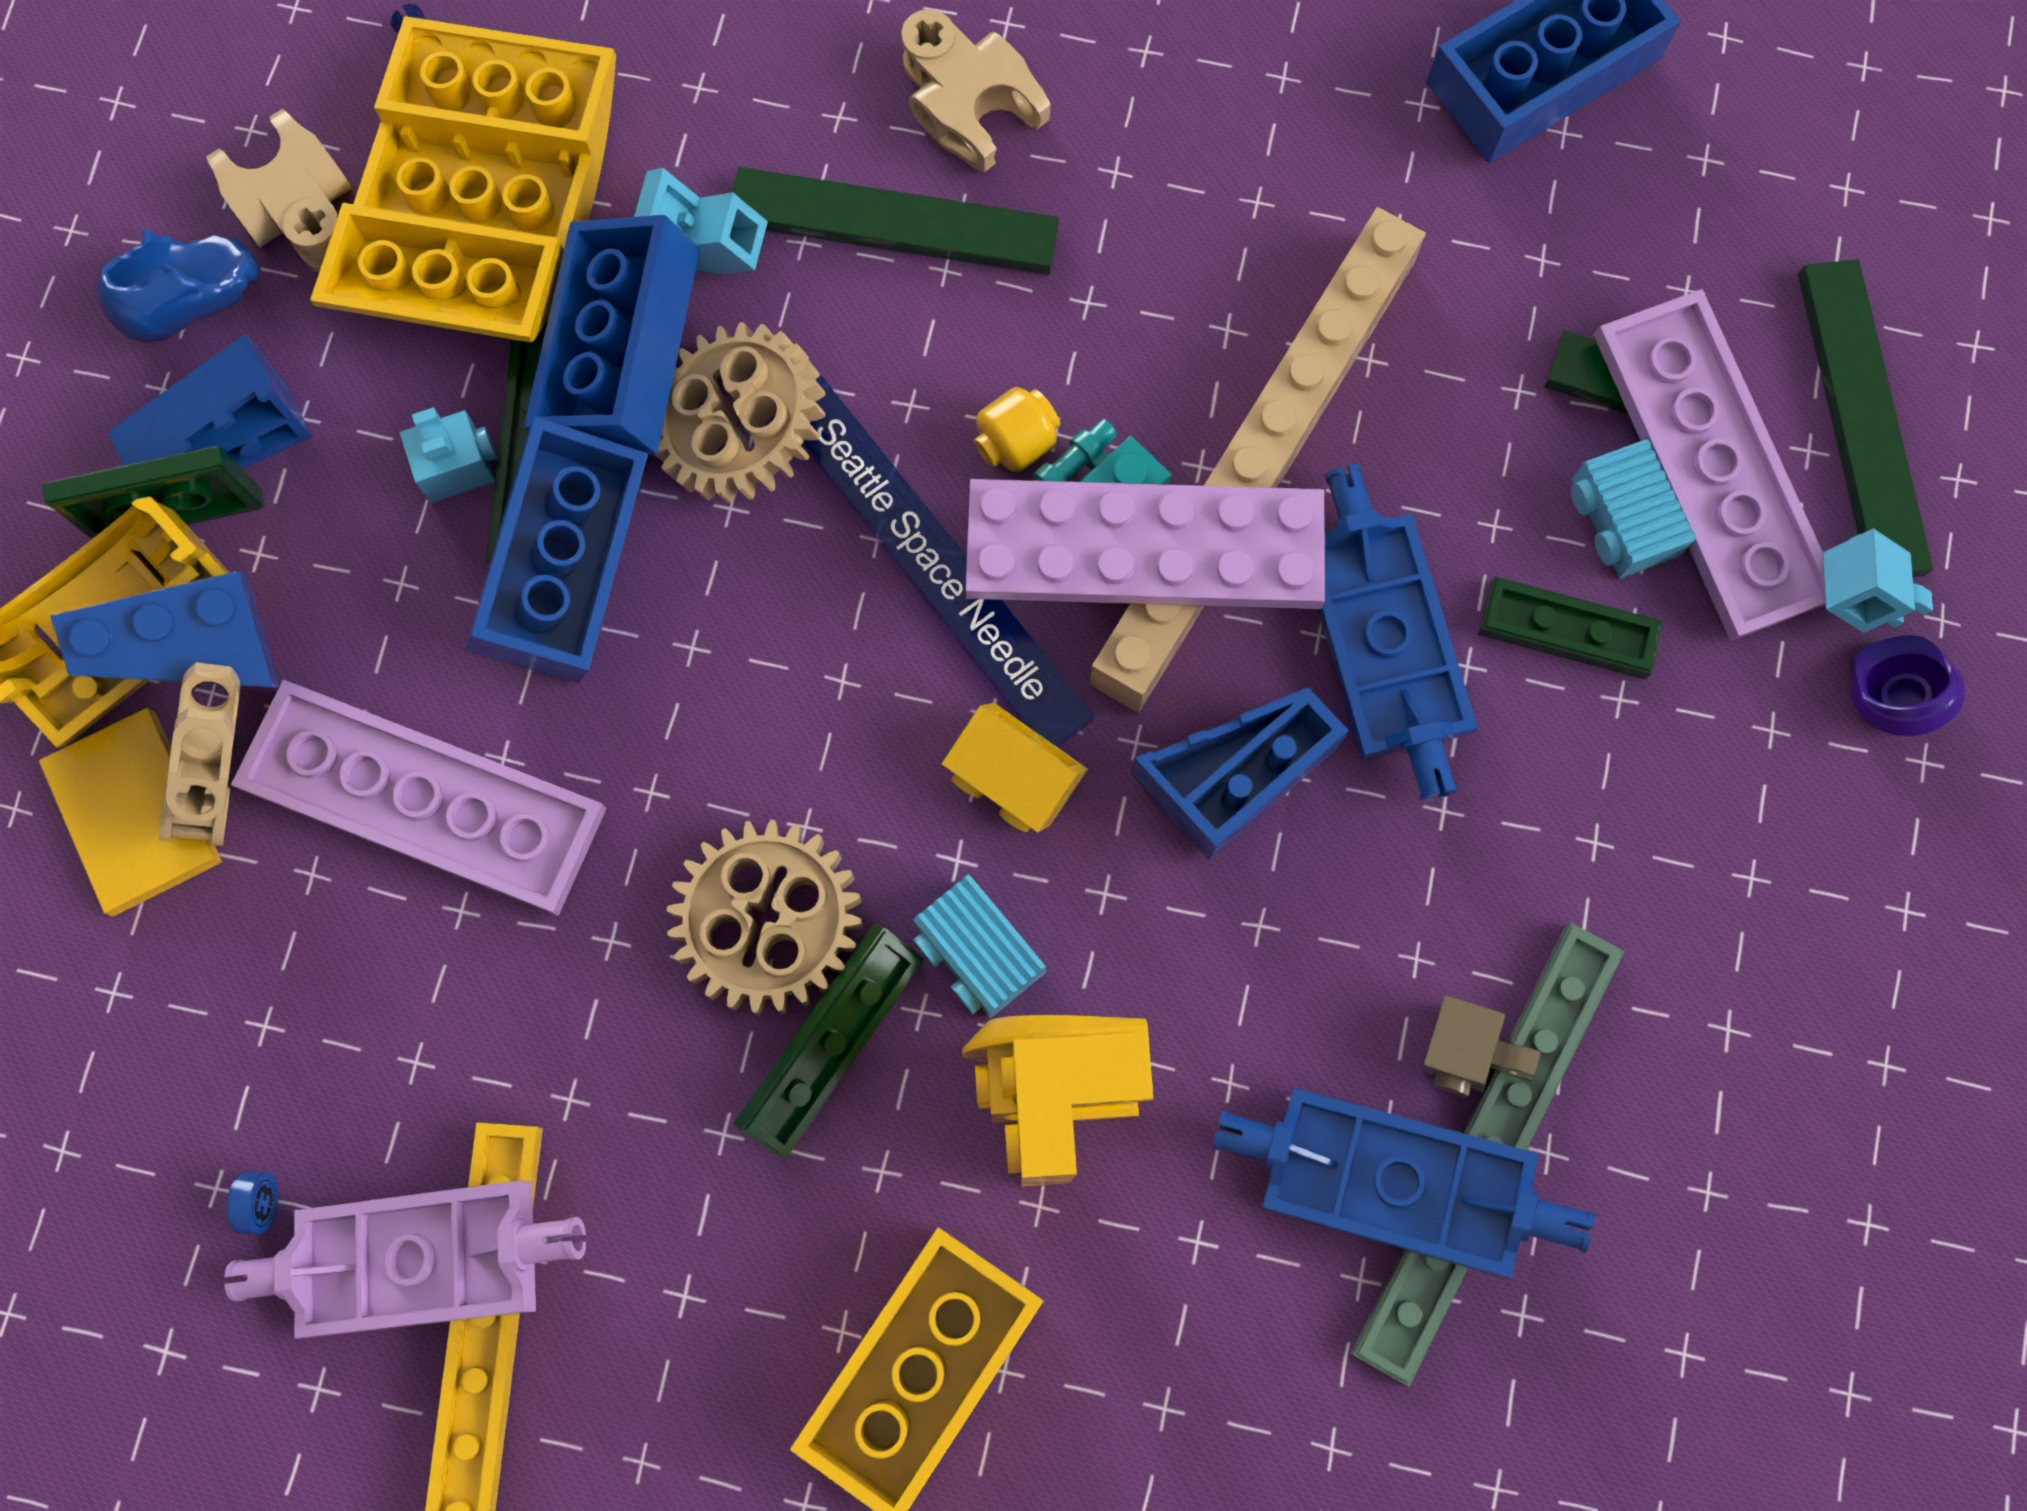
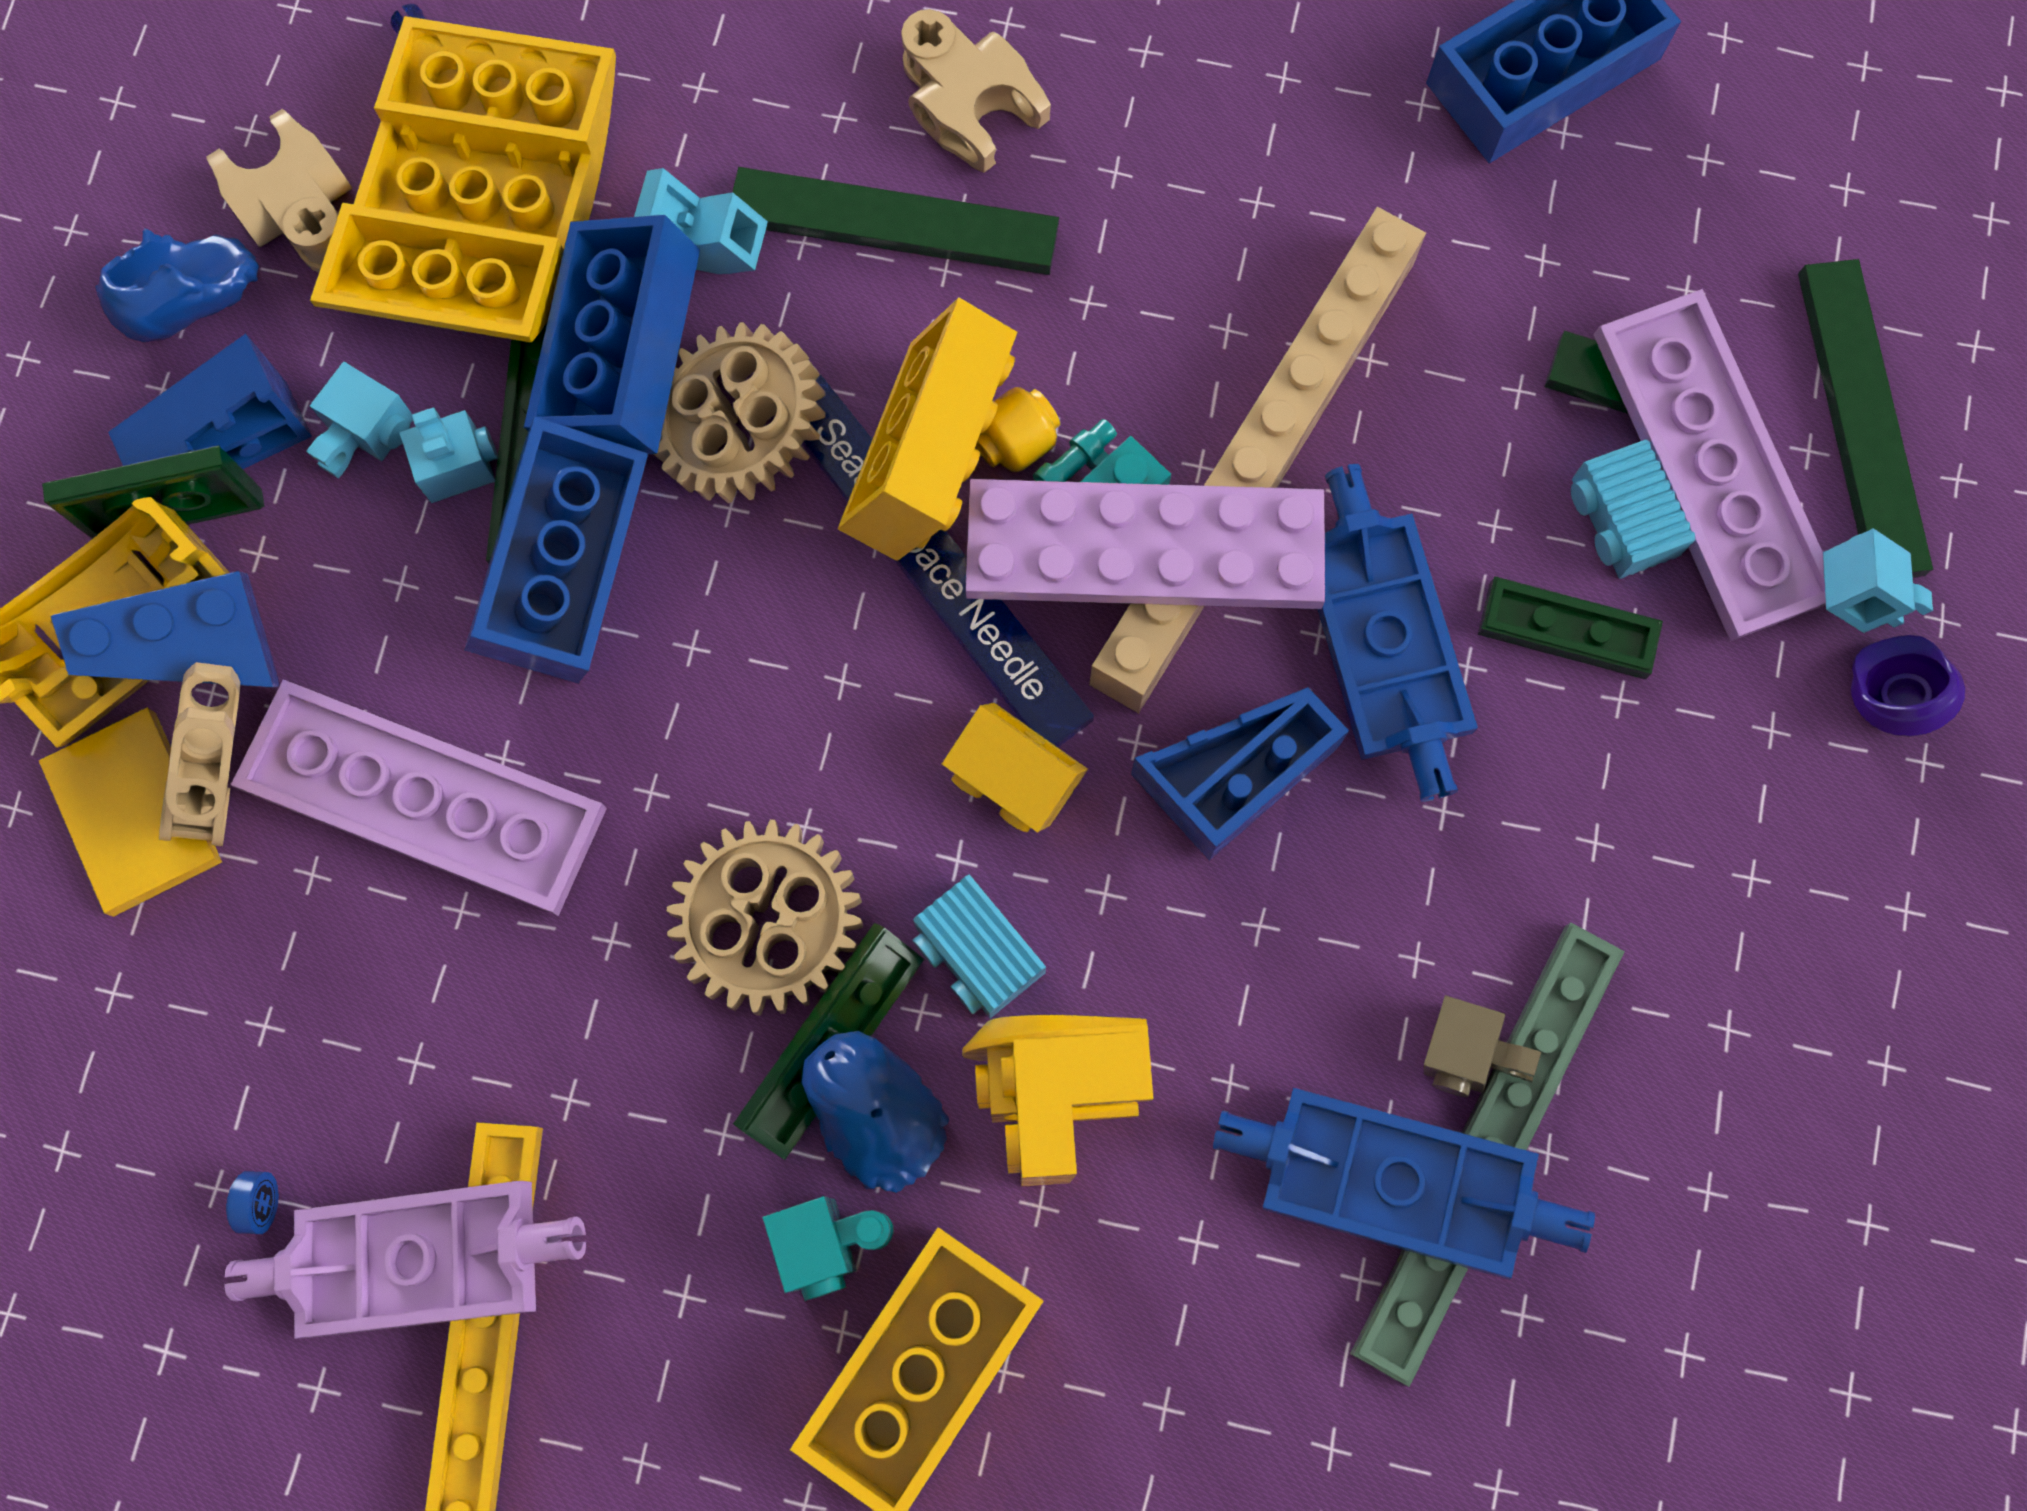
(357, 415): none -> medium azure brick
(815, 1243): none -> teal brick
(874, 1111): none -> blue piece
(930, 431): none -> yellow brick

